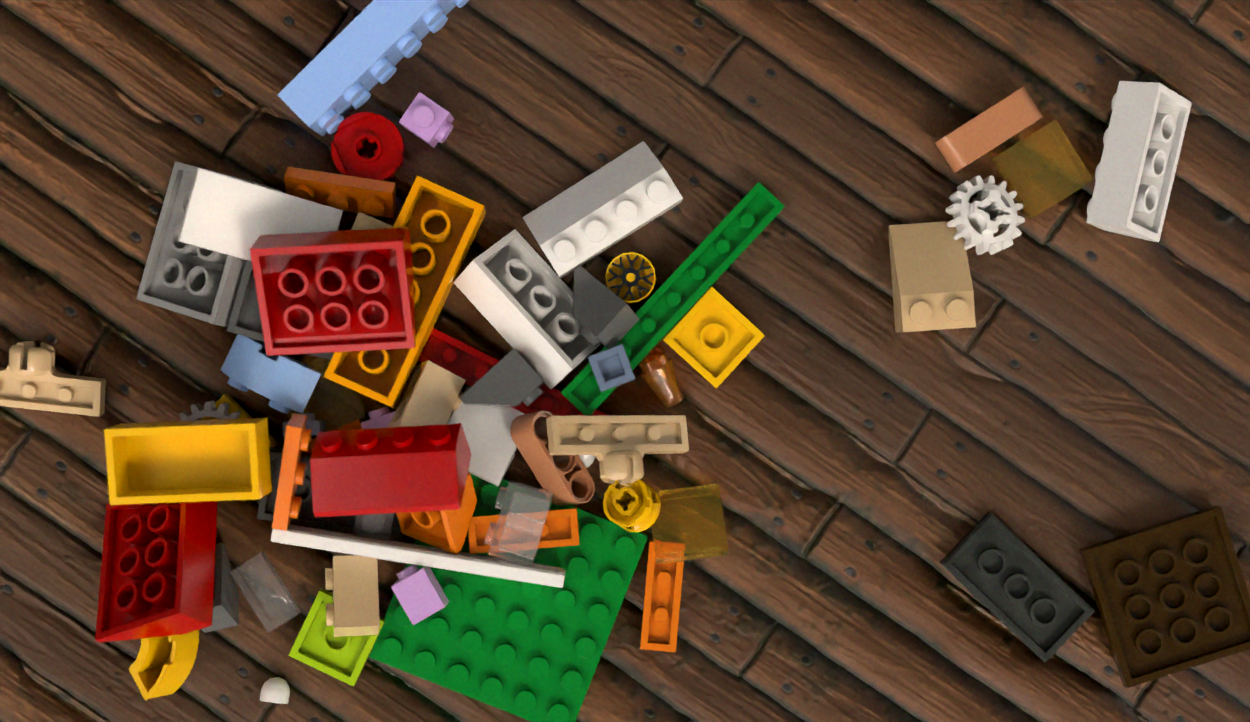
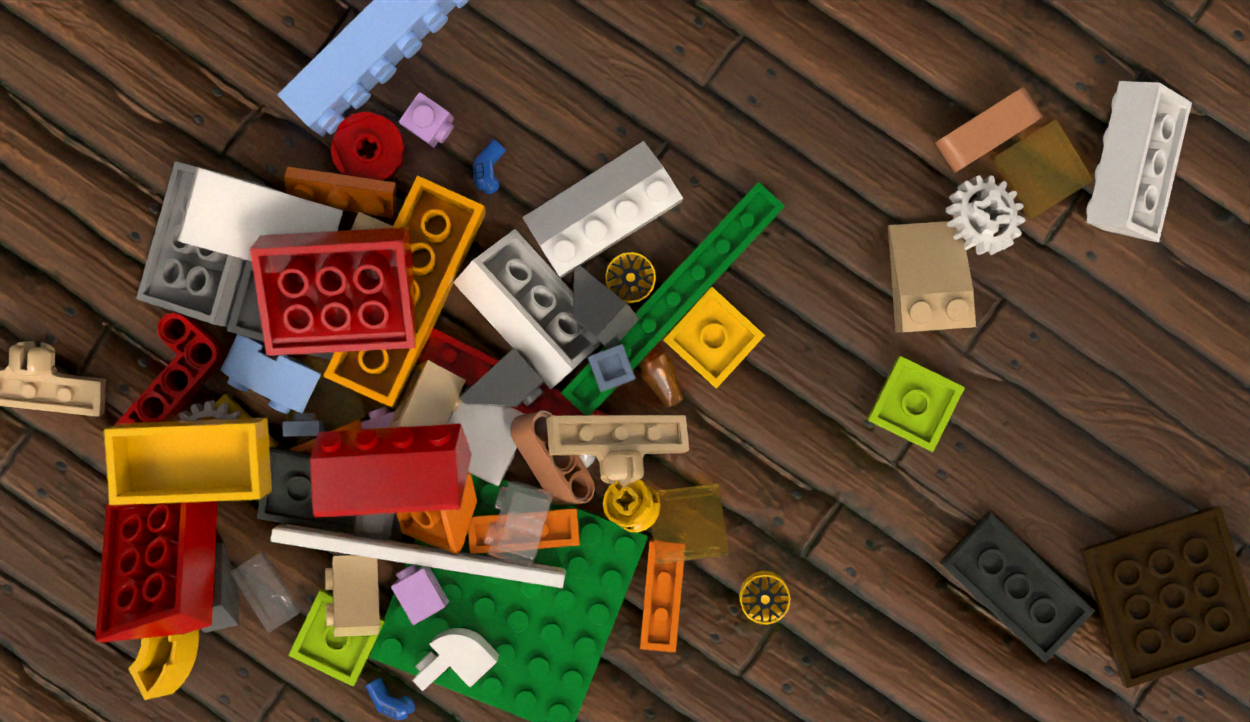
(187, 361): none -> red beam
(275, 691): white hinge -> none
(291, 471): orange plate -> none
(387, 704): none -> blue arm
(462, 651): none -> white brick
(484, 170): none -> blue arm
(764, 597): none -> yellow wheel
(915, 403): none -> lime plate

